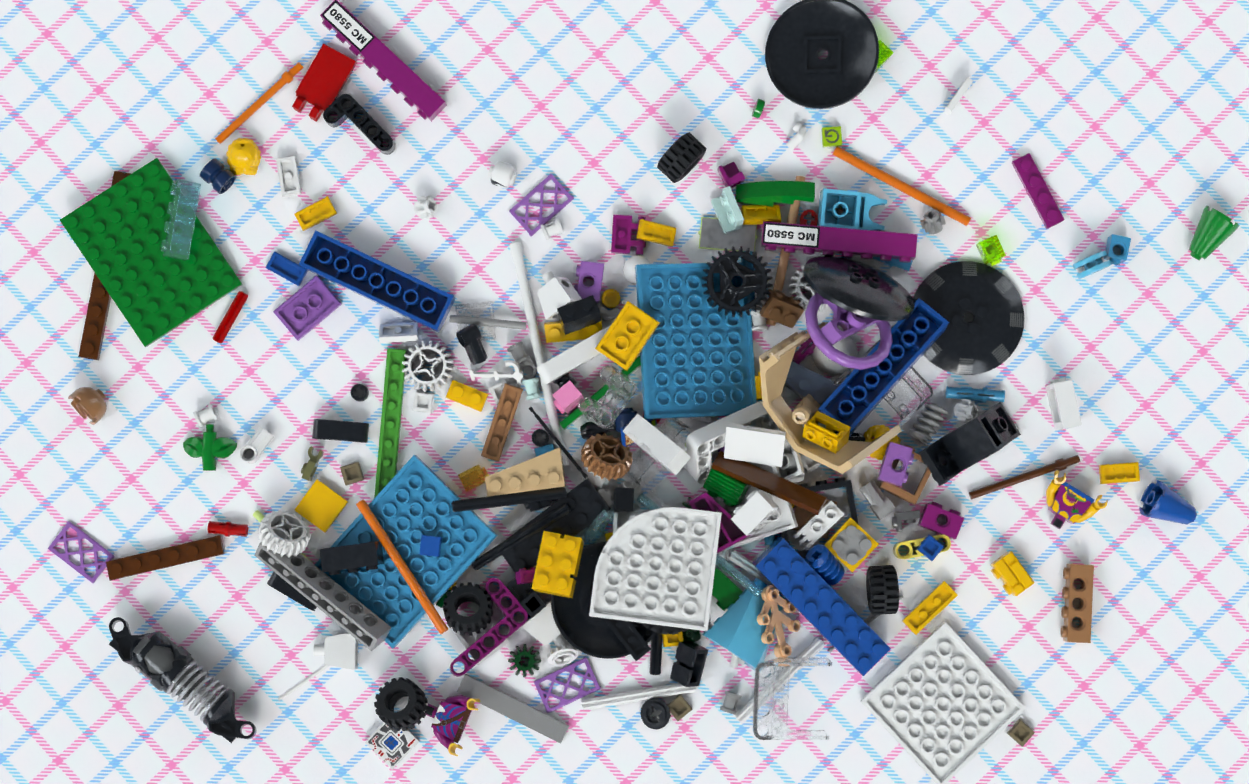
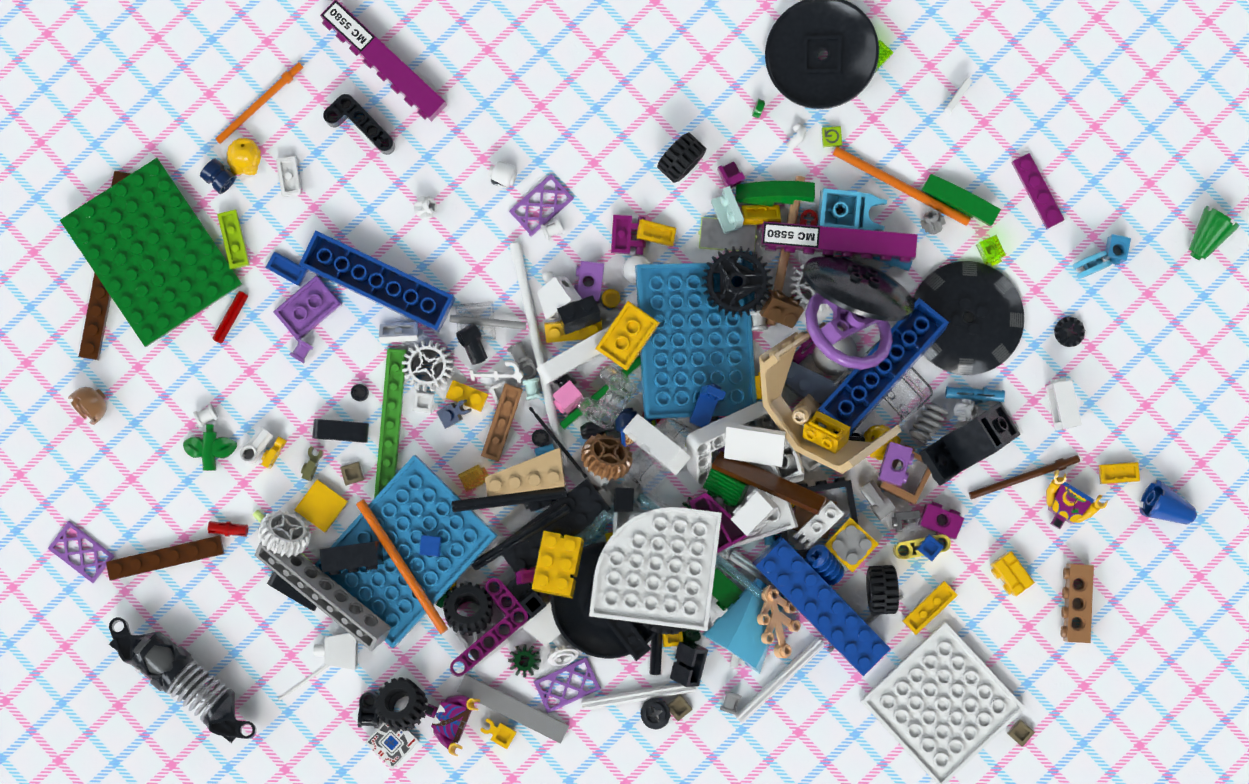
(181, 220): clear light blue brick -> none
(233, 239): none -> lime plate
(270, 456): none -> yellow plate
(301, 351): none -> medium lavender bush
(315, 213): yellow plate -> none
(323, 81): red tile -> none
(367, 711): none -> black piece
(452, 413): none -> dark blue plate
(502, 734): none -> yellow plate
(706, 404): none -> blue bracket
(772, 699): clear windscreen -> none
(961, 199): none -> green slope
(1061, 334): none -> black gear

